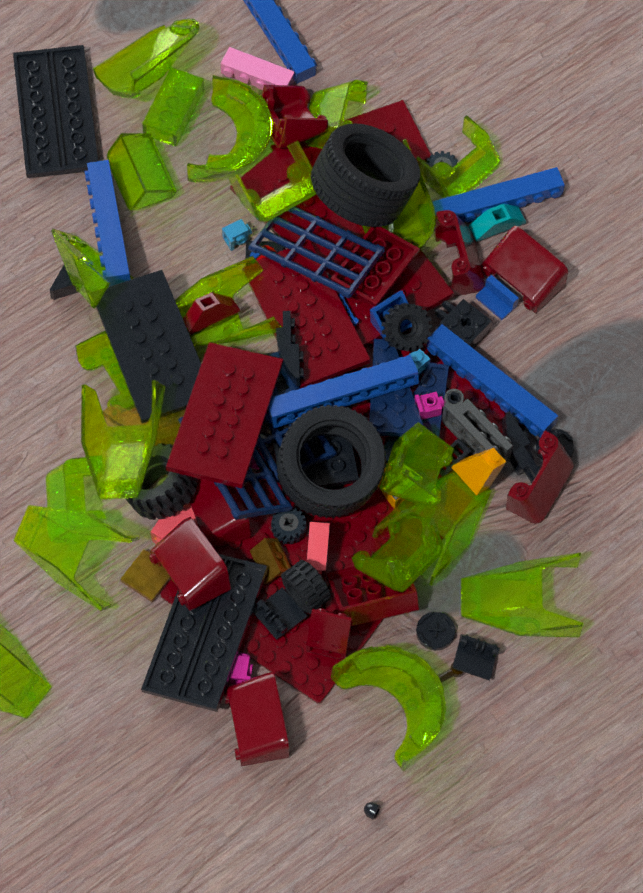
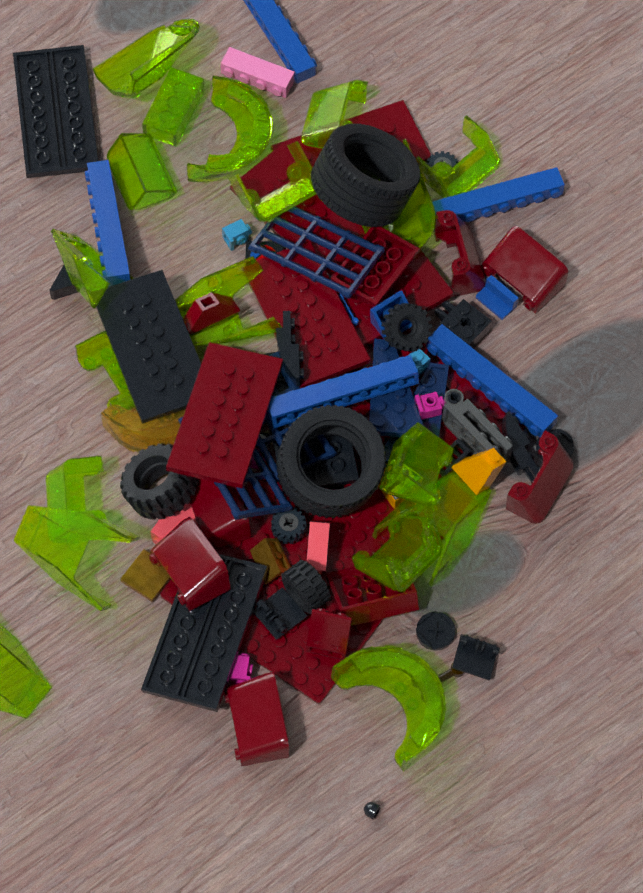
(118, 453): clear neon green windscreen -> none
(291, 116): dark red windscreen -> none
(496, 221): teal slope -> none
(513, 599): clear neon green windscreen -> none

